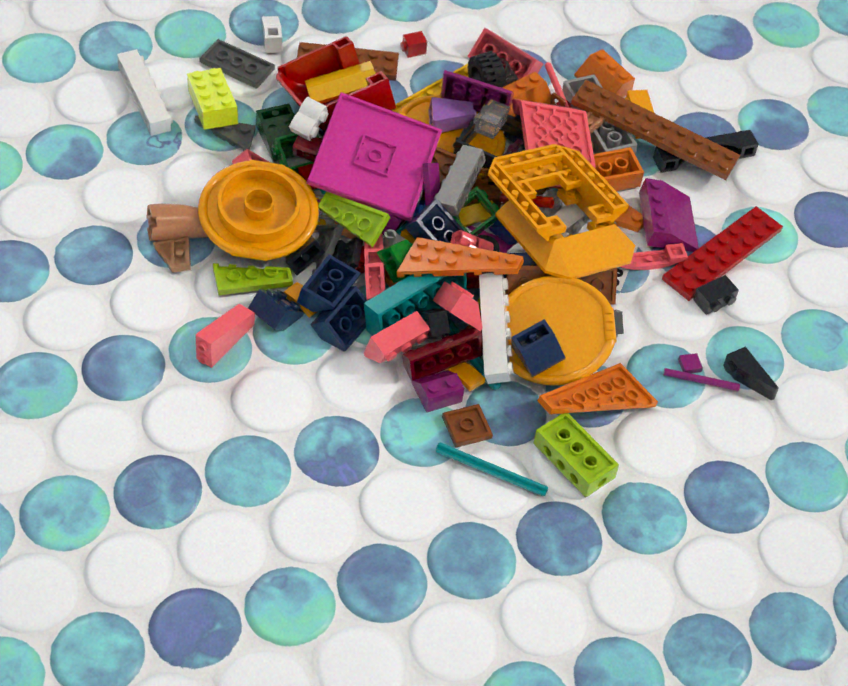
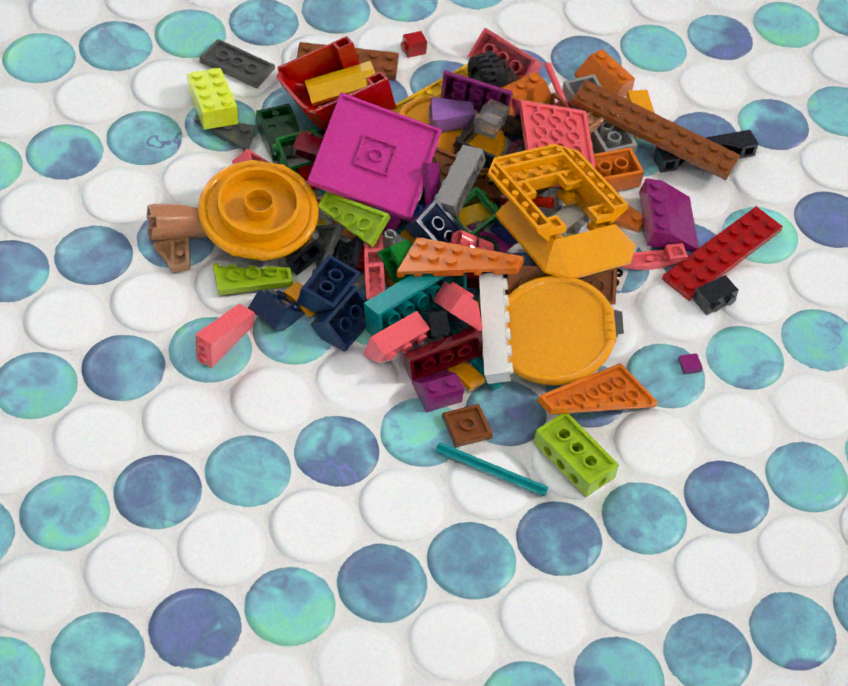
(144, 92): white brick -> none
(272, 34): white slope -> none
(308, 119): white brick -> none
(537, 348): dark blue slope -> none
(701, 379): magenta bar -> none
(748, 371): black slope -> none

